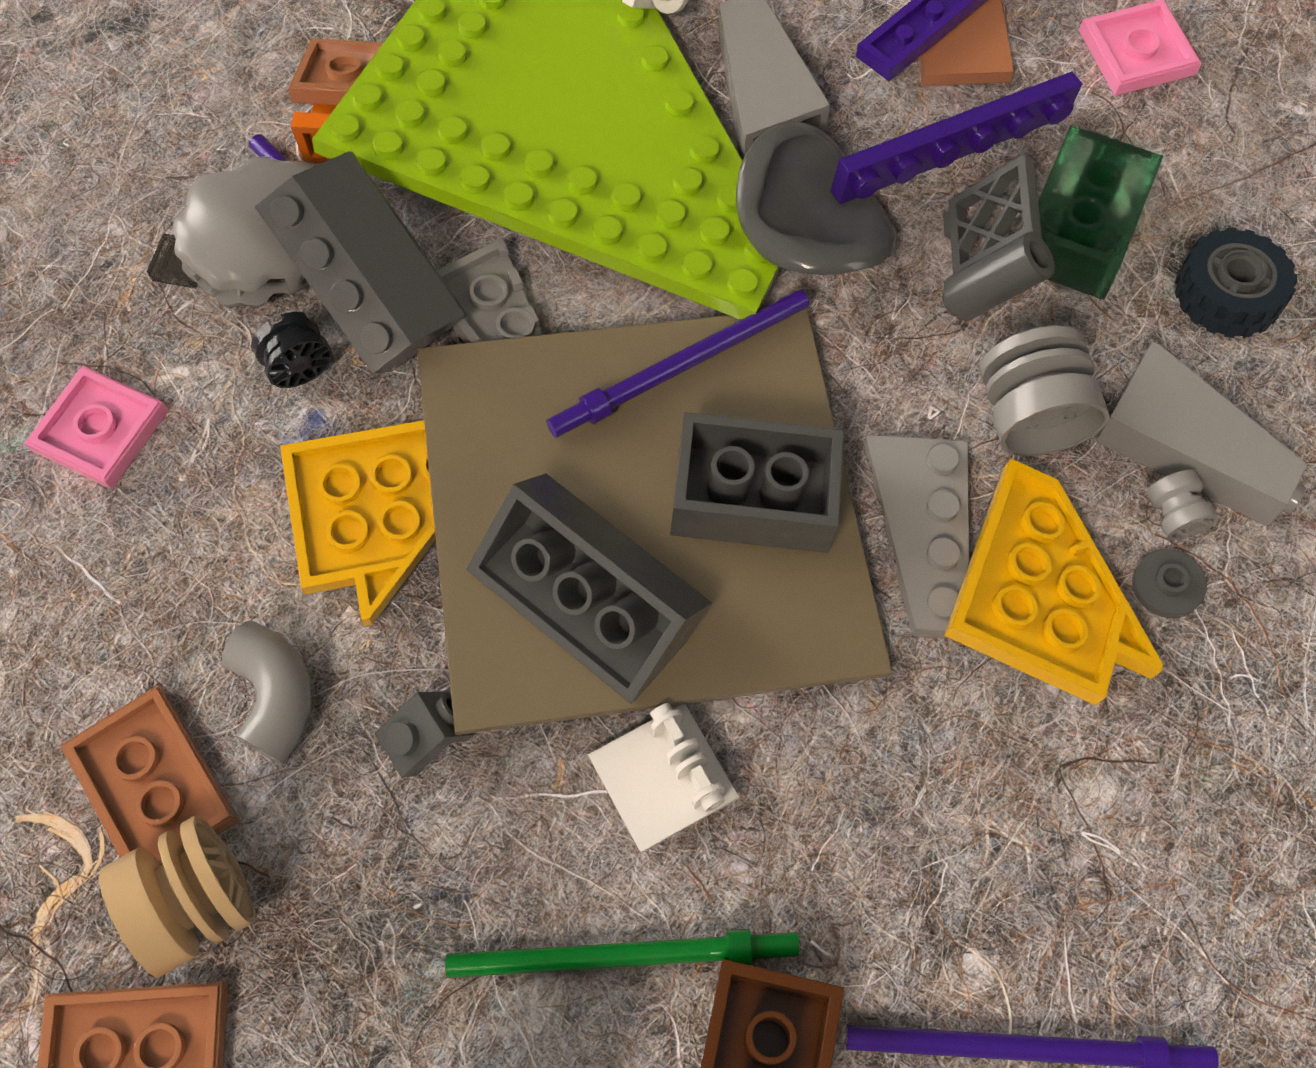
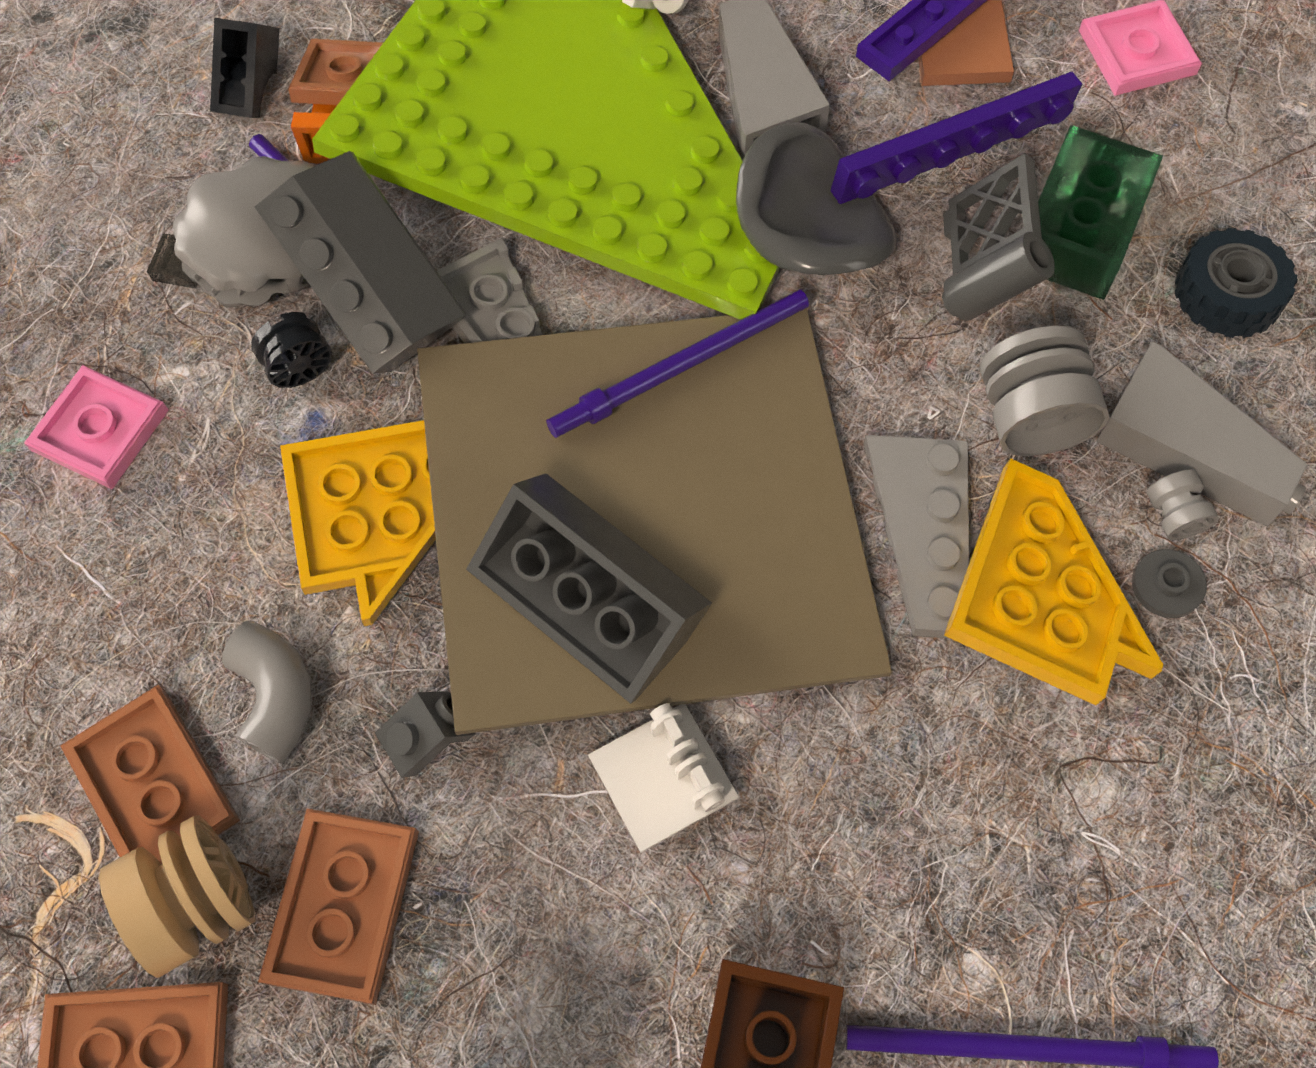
(241, 66): none -> black arch
(339, 907): none -> nougat tile
(736, 947): green bar -> none
(758, 482): dark grey brick -> none

